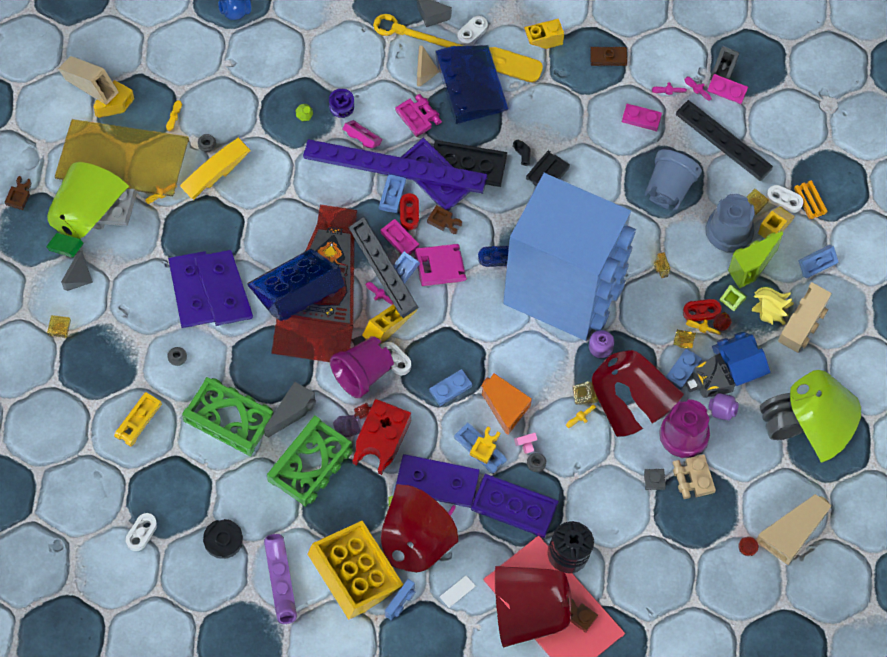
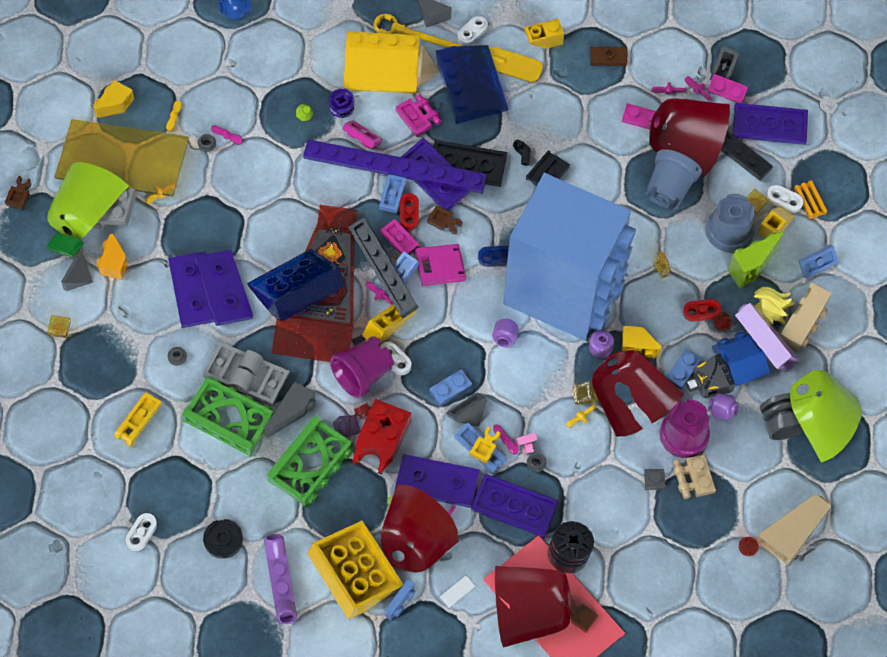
(89, 78): tan slope -> none
(113, 260): none -> light orange slope
(219, 164): yellow slope -> none
(226, 134): none -> dark pink piece
(247, 373): none -> light grey plate
(381, 62): none -> yellow slope
(469, 410): none -> dark grey slope
(505, 332): none -> medium lavender head
(505, 401): orange slope -> none
(506, 440): none -> dark pink piece
(639, 340): none -> yellow slope
(684, 339): clear yellow plate -> none
(692, 129): none -> dark red piece
(703, 327): yellow piece -> none
(733, 297): lime slope -> none
(767, 338): none -> lavender slope
(770, 123): none -> dark purple plate

